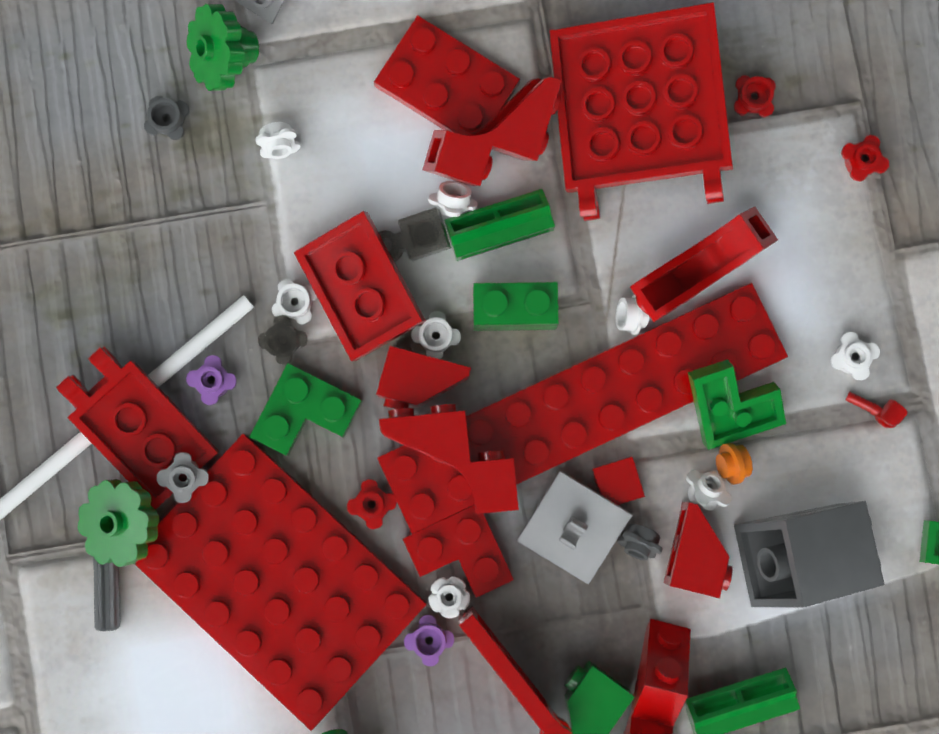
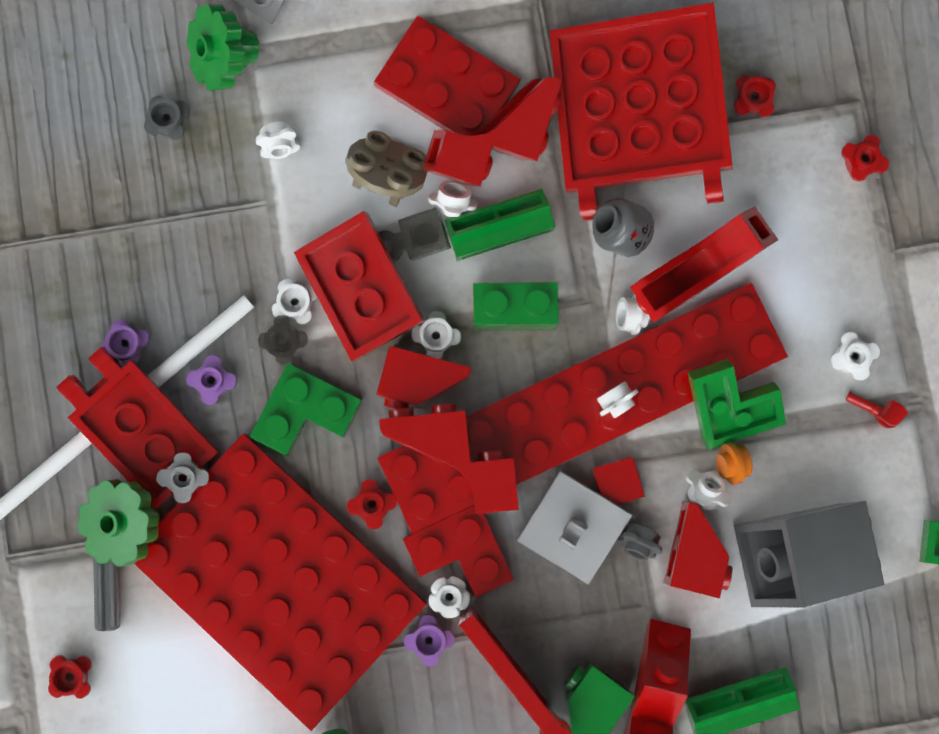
(58, 681): none -> red plate
(121, 331): none -> medium lavender plate
(386, 166): none -> dark tan plate
(617, 400): none -> white plate
(623, 227): none -> dark grey head

